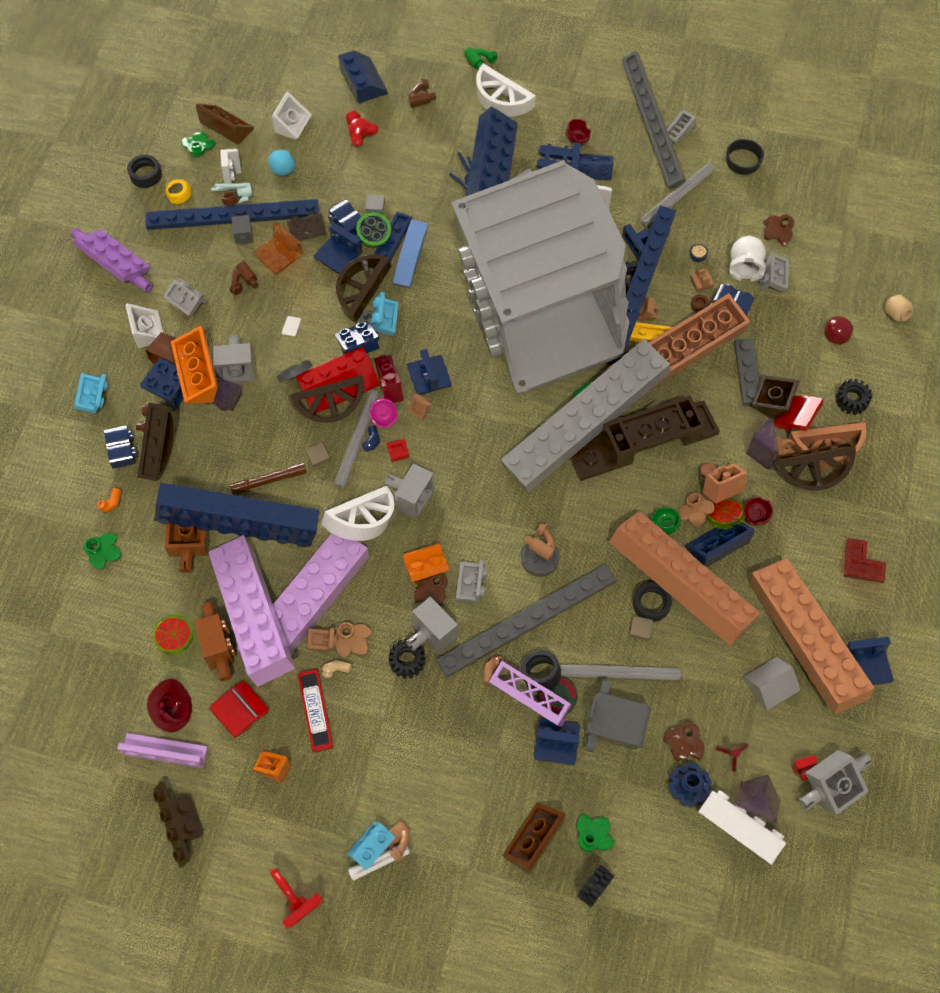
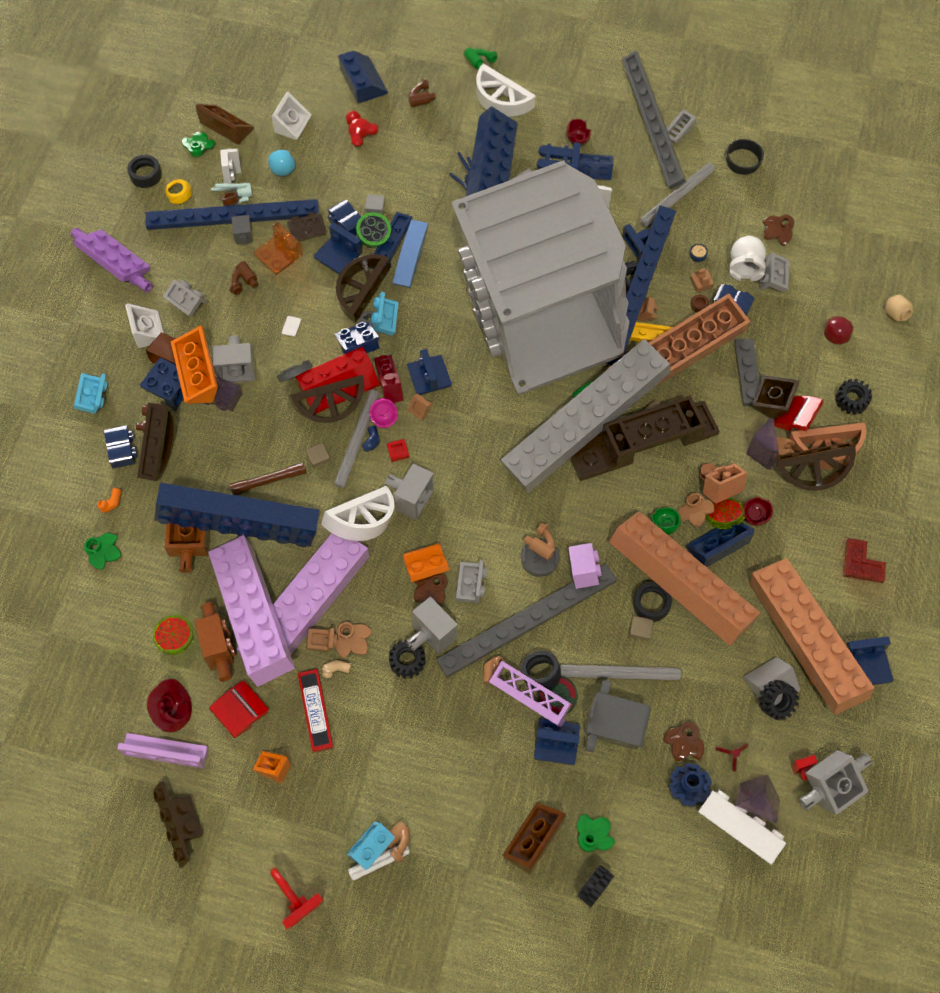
(584, 565): none -> lavender brick
(771, 693): none -> black tyre

